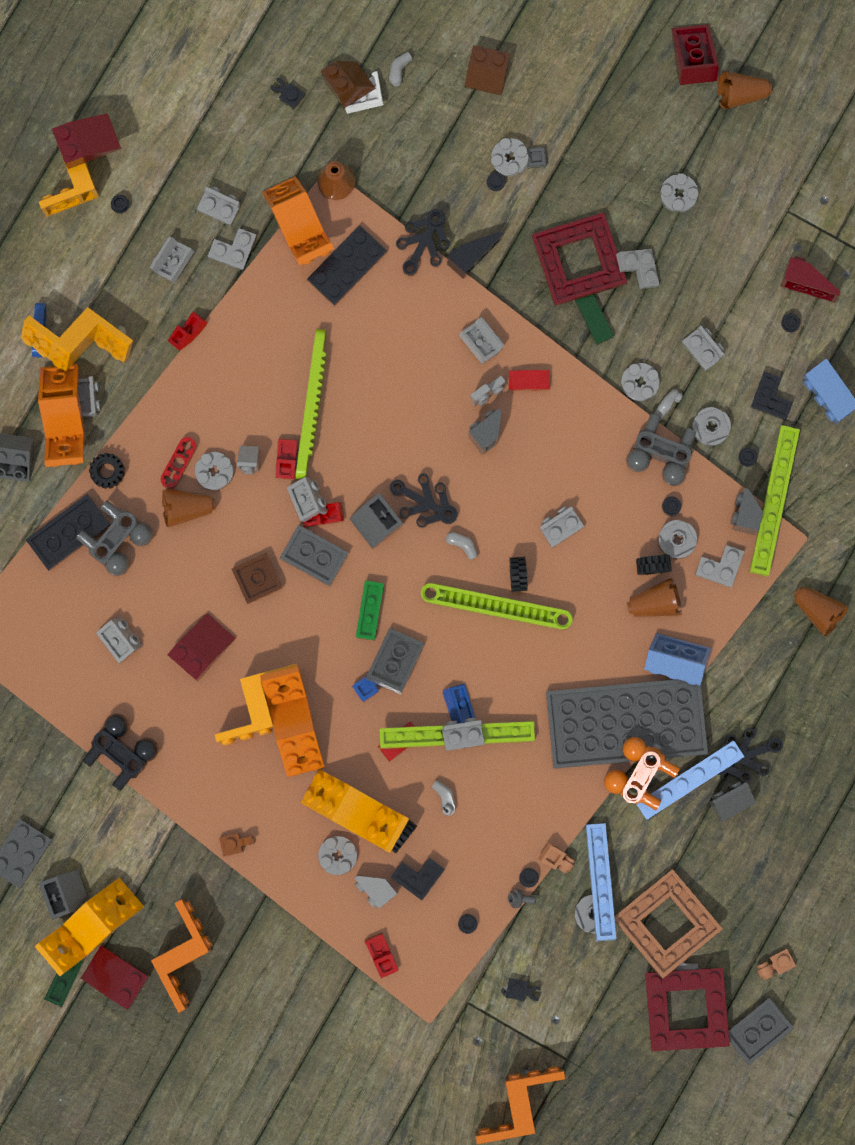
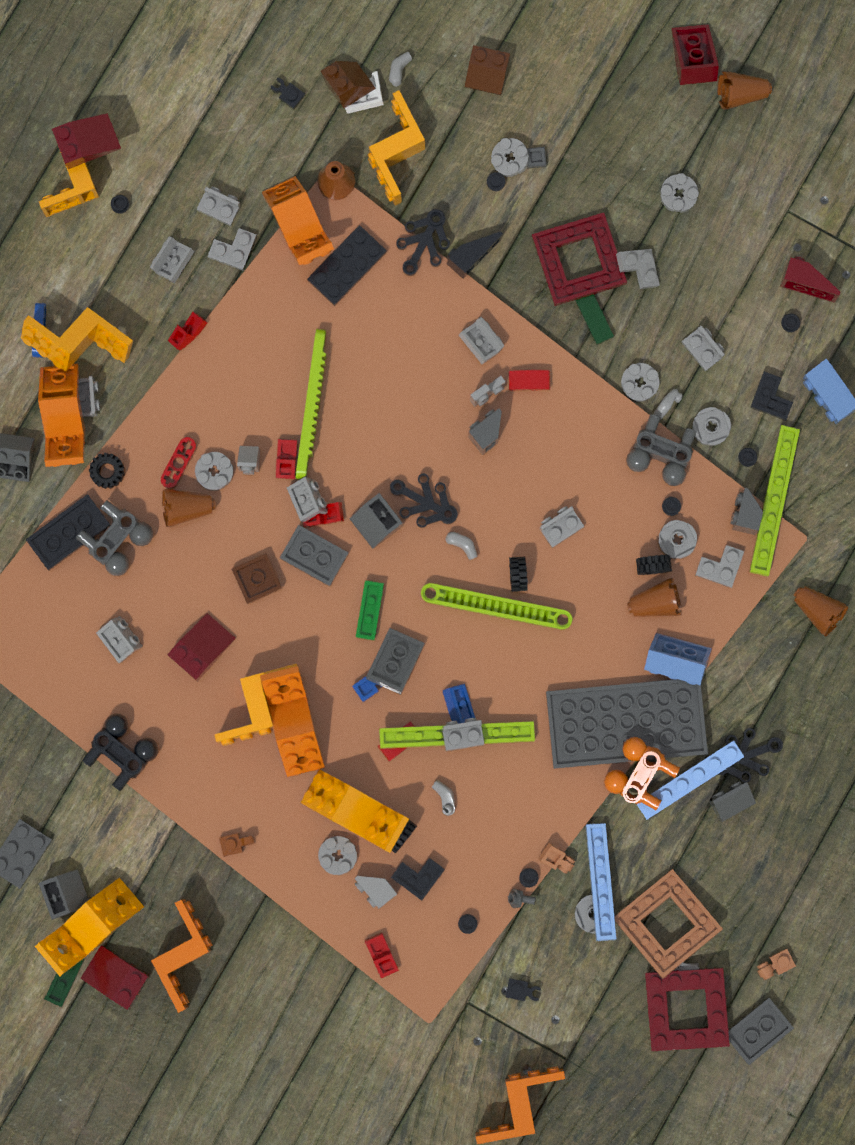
(396, 148): none -> light orange bracket

